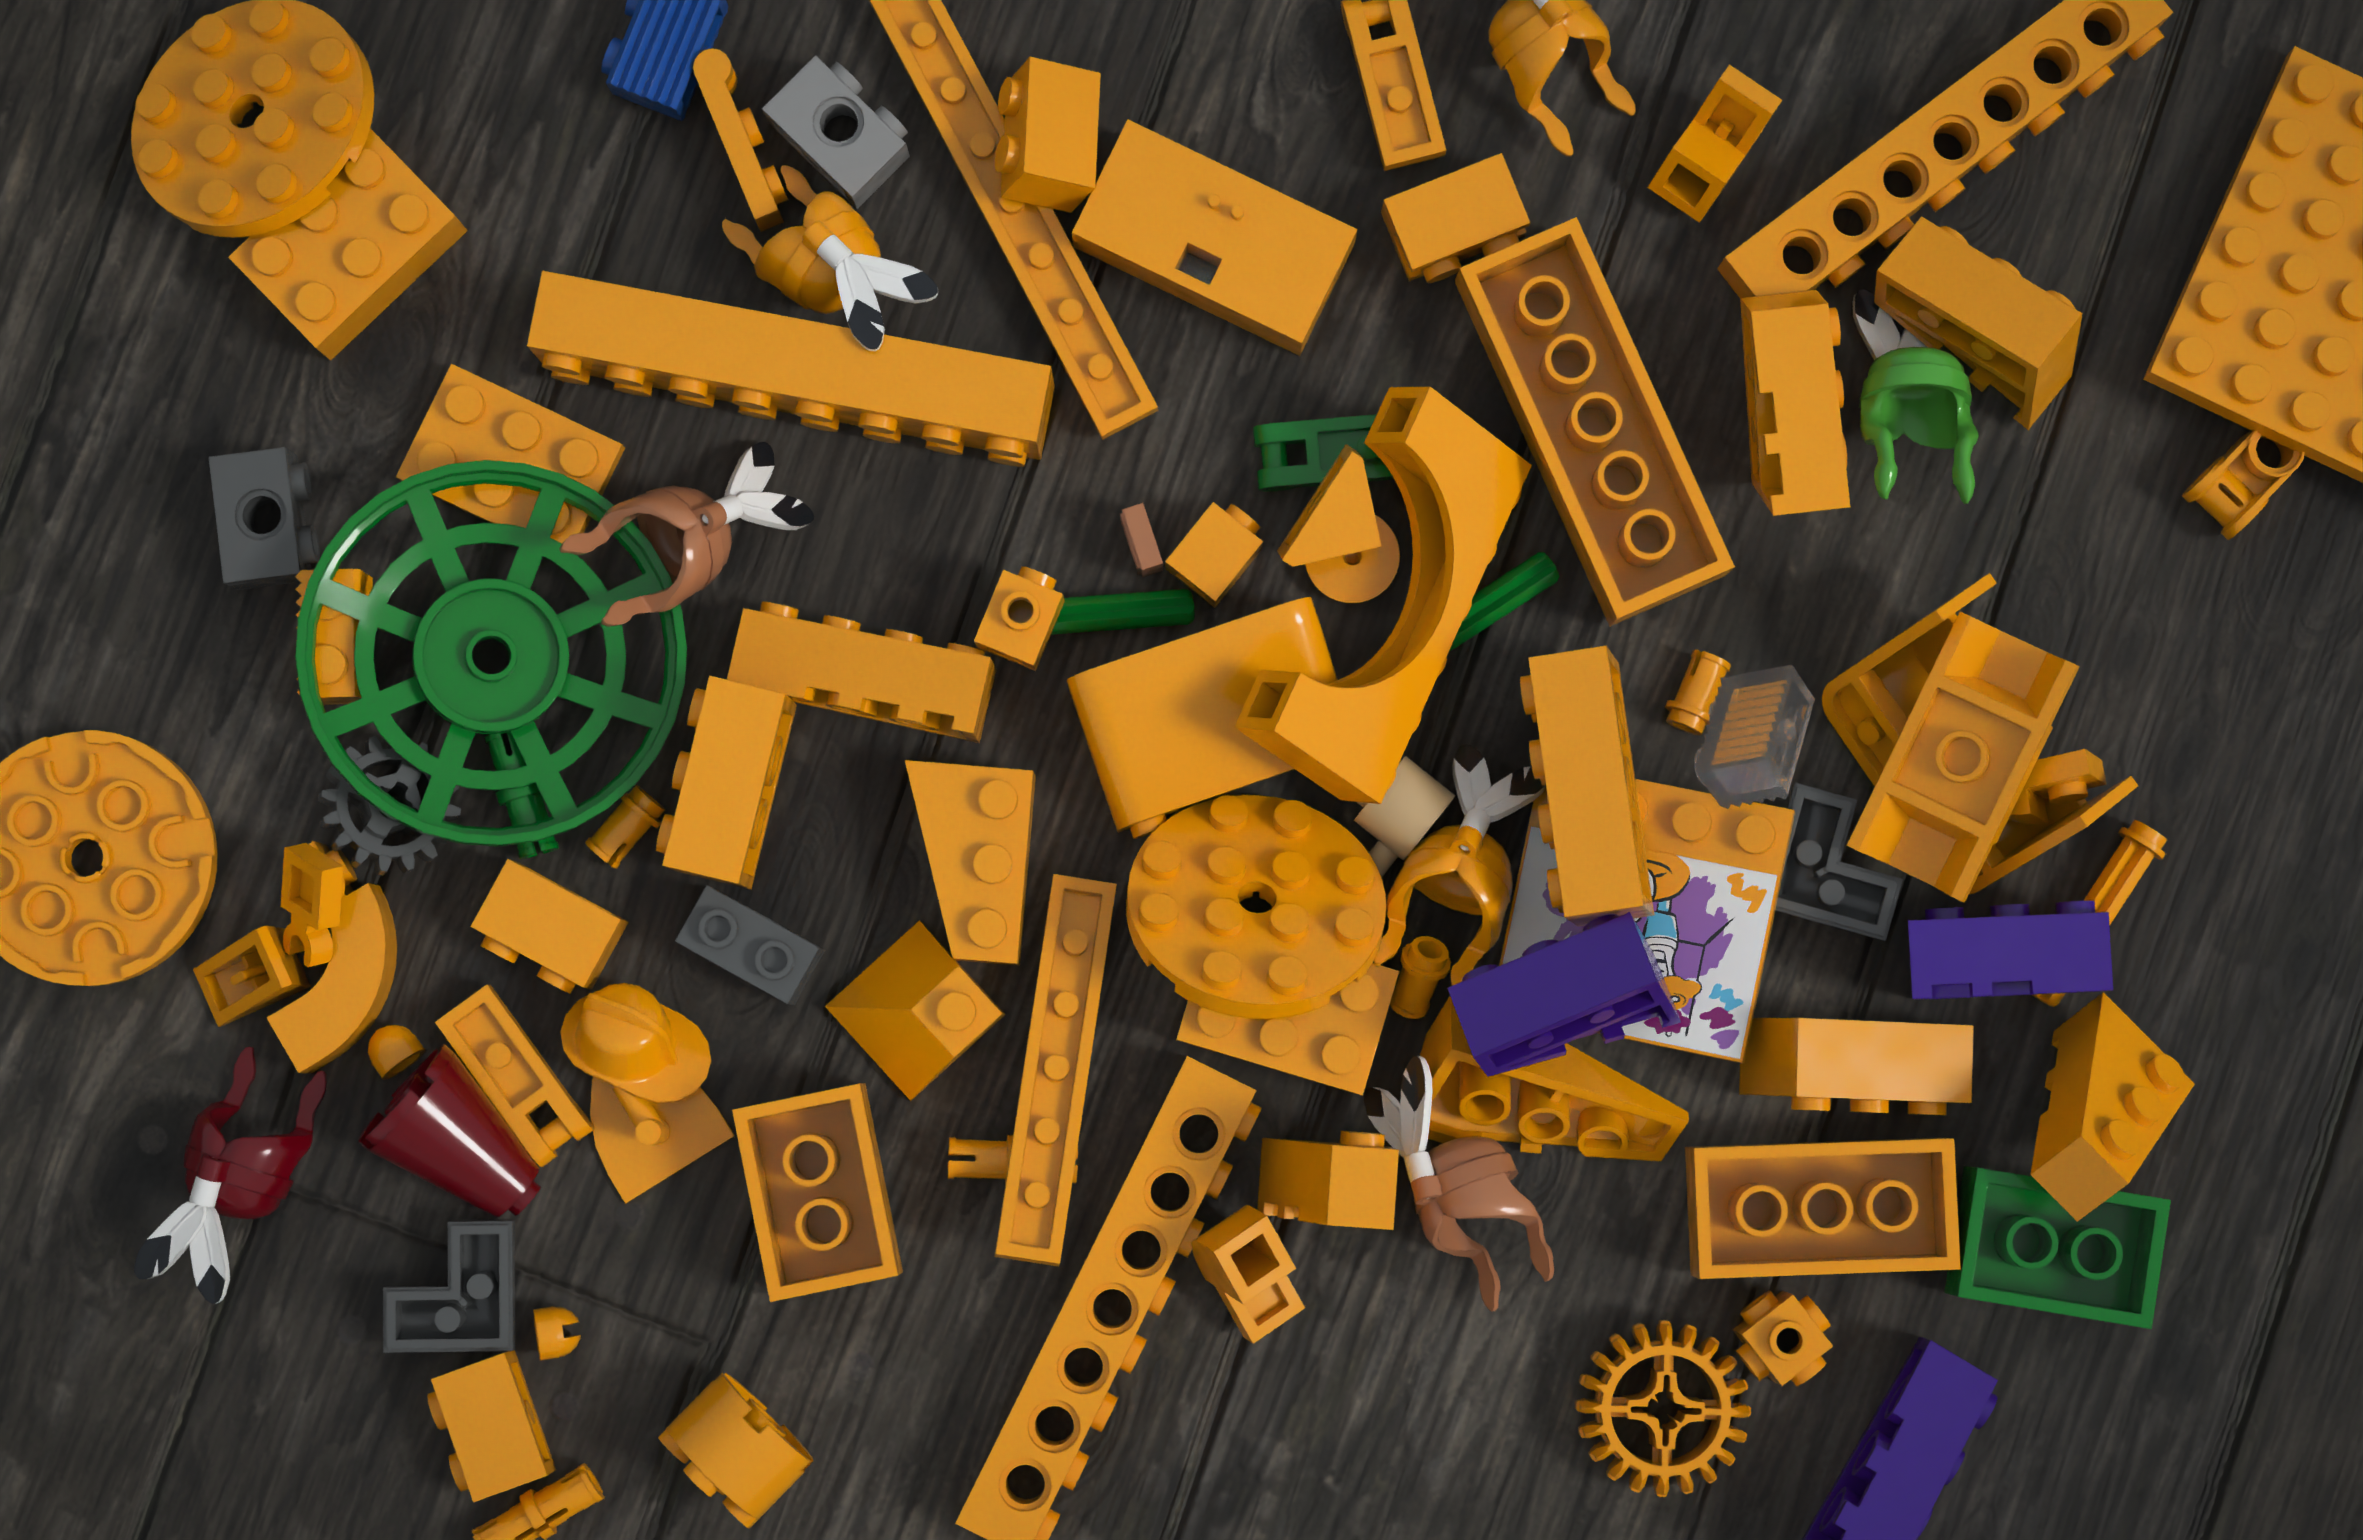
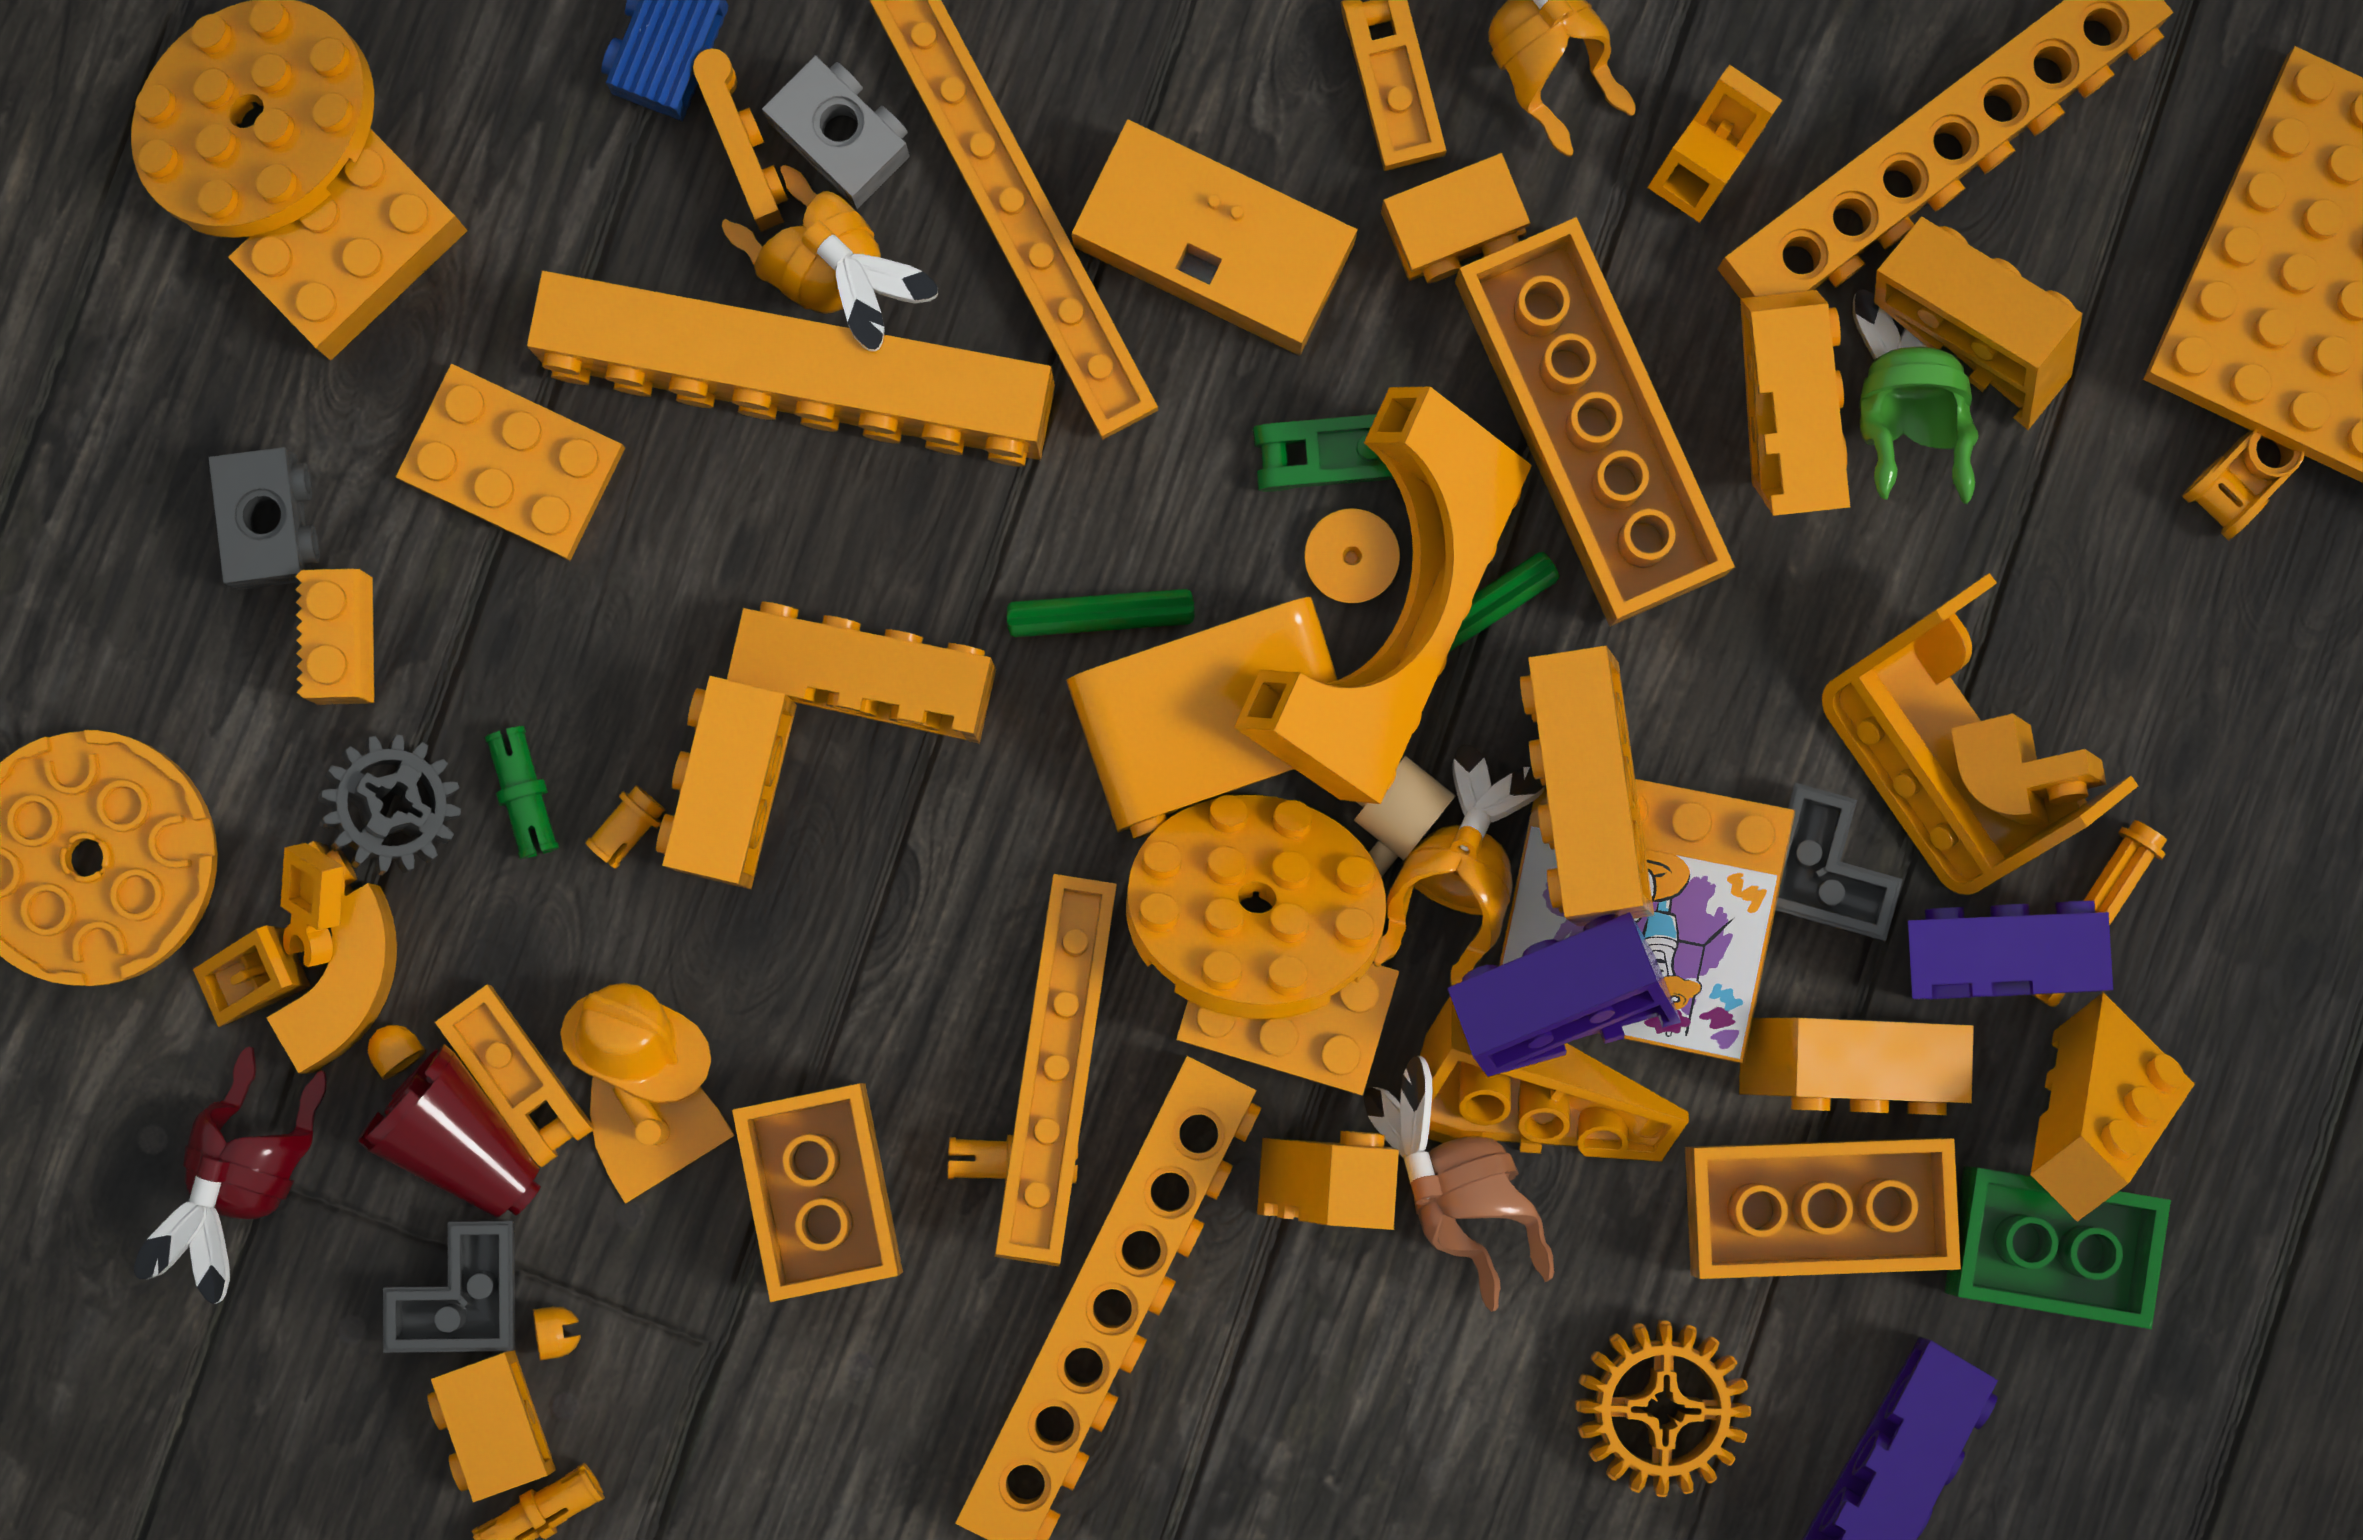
(480, 612): green dish -> none
(548, 925): light orange brick -> none
(694, 529): nougat hair -> none
(736, 1449): light orange brick -> none
(750, 945): dark grey brick -> none
(915, 1010): light orange slope -> none
(978, 852): light orange wedge -> none
(1020, 617): light orange brick -> none
(1049, 134): light orange brick -> none
(1141, 540): nougat tile -> none
(1216, 552): light orange brick -> none
(1249, 1271): light orange brick -> none
(1337, 516): light orange slope -> none
(1423, 964): light orange pin -> none
(1697, 692): light orange pin -> none
(1754, 736): clear brick -> none
(1759, 1332): light orange brick -> none
(1963, 756): light orange piece -> none

